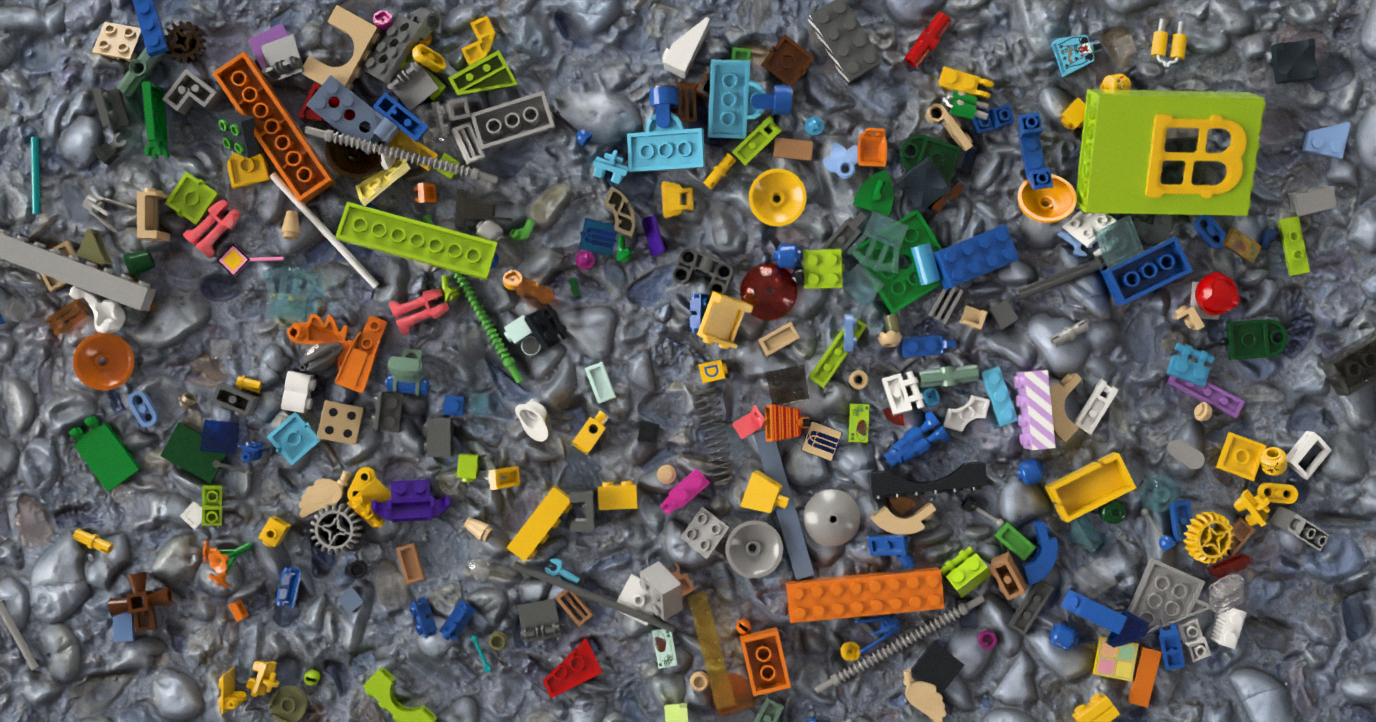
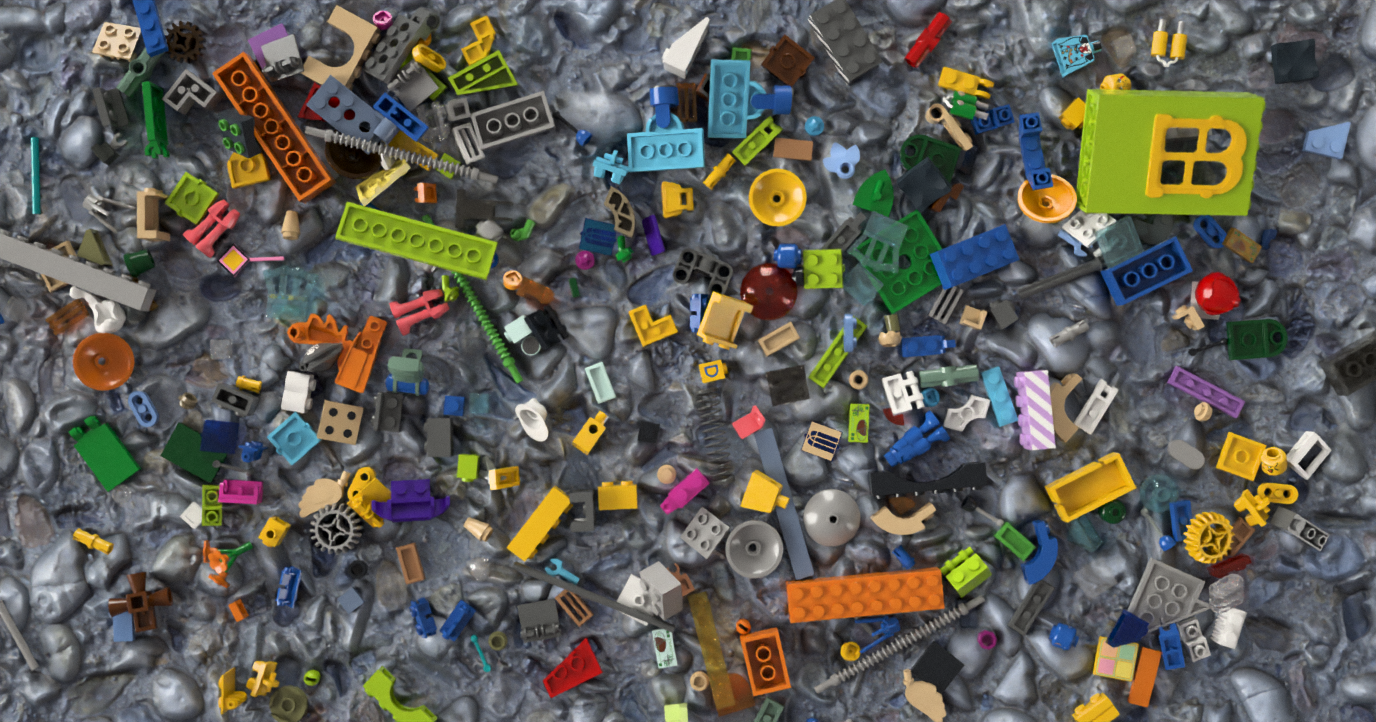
(241, 491): none -> dark pink hinge
(325, 231): white piece -> none
(647, 329): none -> yellow tile
(783, 422): orange torso -> none
(872, 148): orange piece -> none
(887, 544): blue plate -> none
(925, 264): dark azure brick -> none
(1008, 576): medium nougat brick -> none
(1031, 471): blue head -> none
(1094, 611): blue slope -> none
(1188, 370): dark azure plate -> none
(1293, 246): lime plate -> none
(1312, 200): light grey hinge -> none

